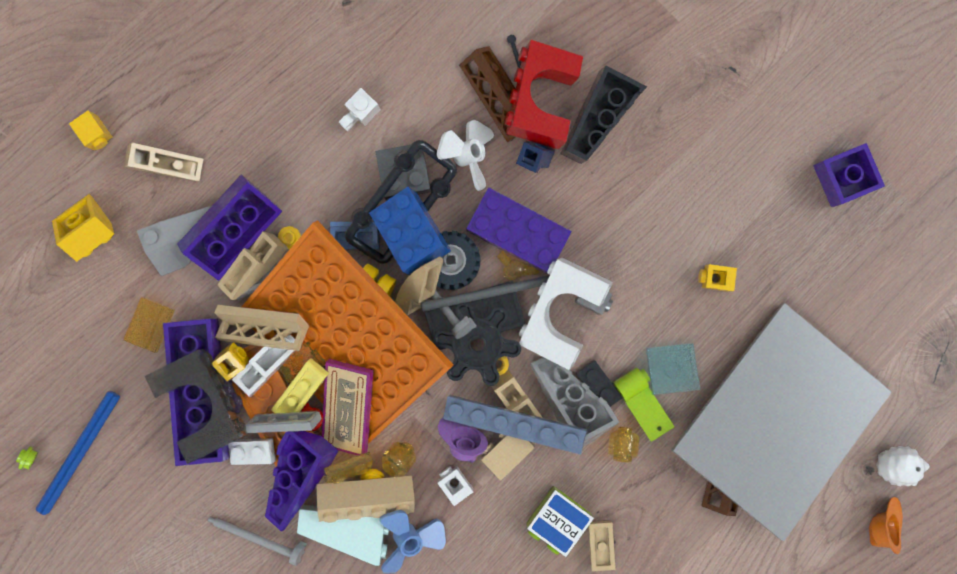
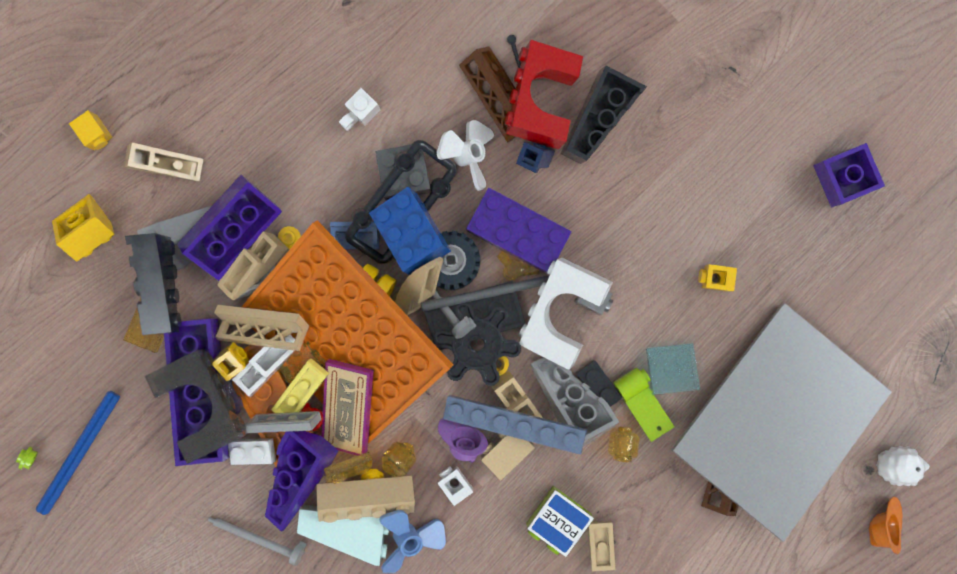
(155, 282): none -> black wedge

